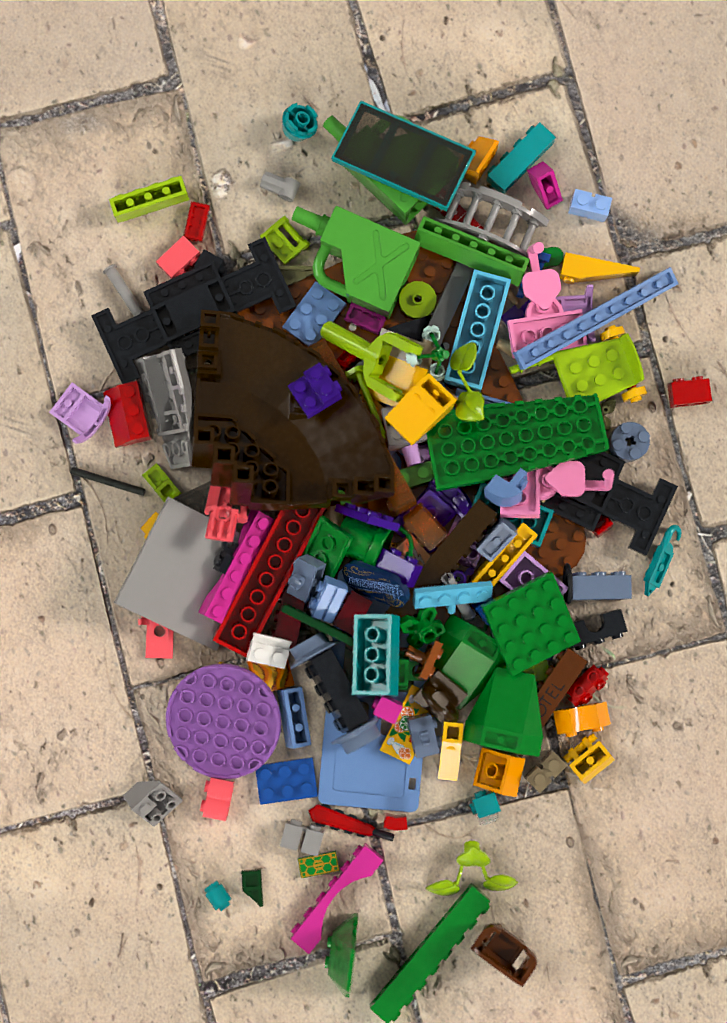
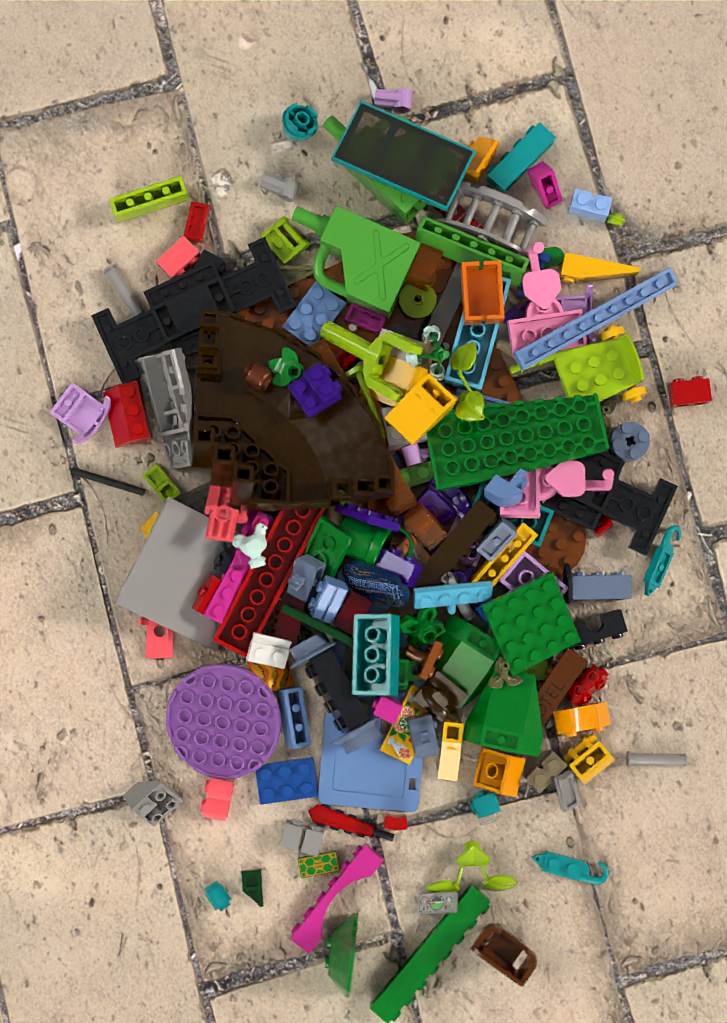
(206, 593): none -> red plate
(253, 545): none -> light aqua animal
(257, 376): none -> copper head
(284, 367): none -> green plate
(398, 99): none -> lavender piece
(424, 267): none -> clear orange piece
(438, 903): none -> light grey tile
(482, 292): none -> orange piece
(502, 669): none -> olive plant
(567, 790): none -> light grey tile
(569, 867): none -> teal plate
(615, 219): none -> lime plate
(655, 759): none -> light grey pin

